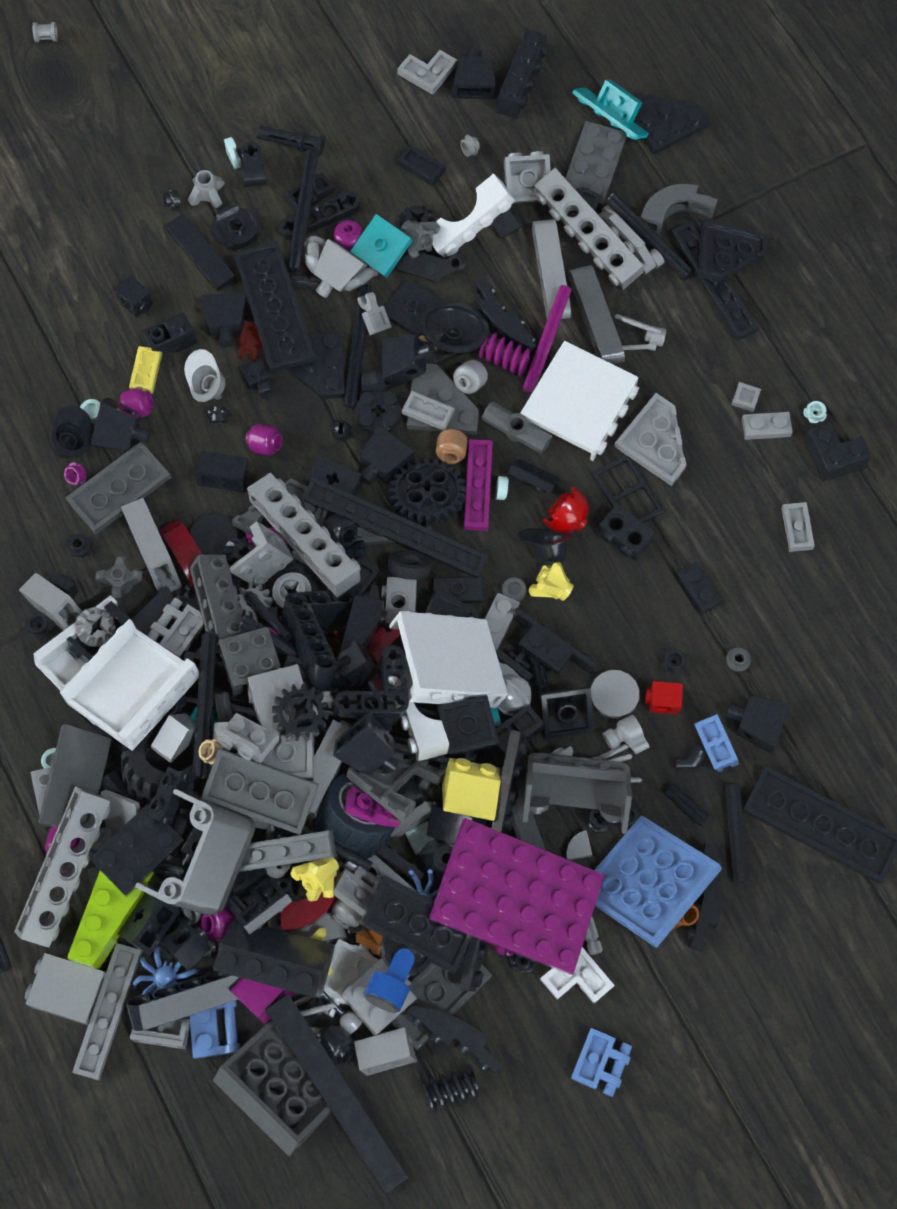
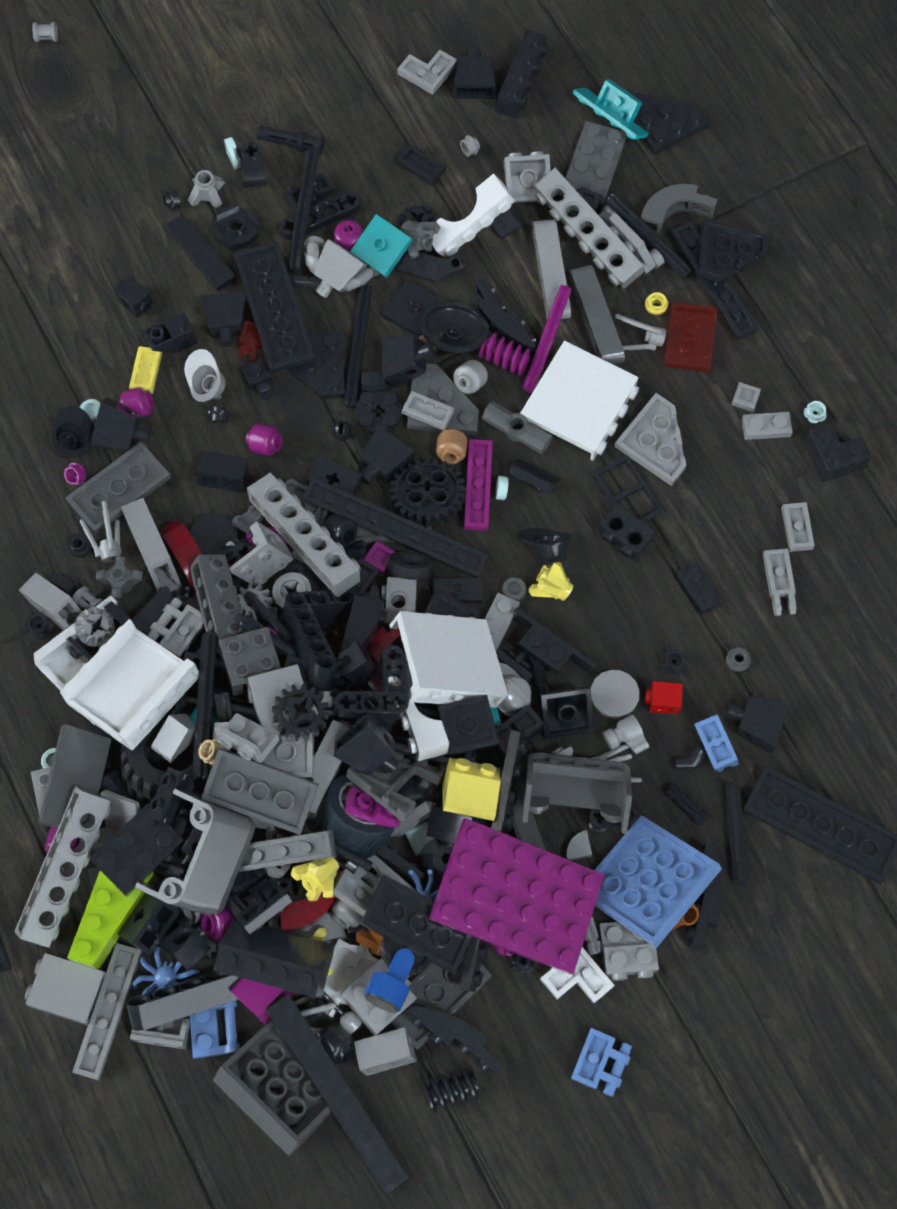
(82, 595): none -> light grey bush
(108, 548): none -> light grey plant
(374, 317): light grey plate -> none
(379, 556): none -> magenta plate
(568, 512): red cylinder -> none
(626, 953): none -> light grey plate
(657, 298): none -> light yellow plate
(690, 337): none -> clear red plate
(780, 579): none -> light grey hinge

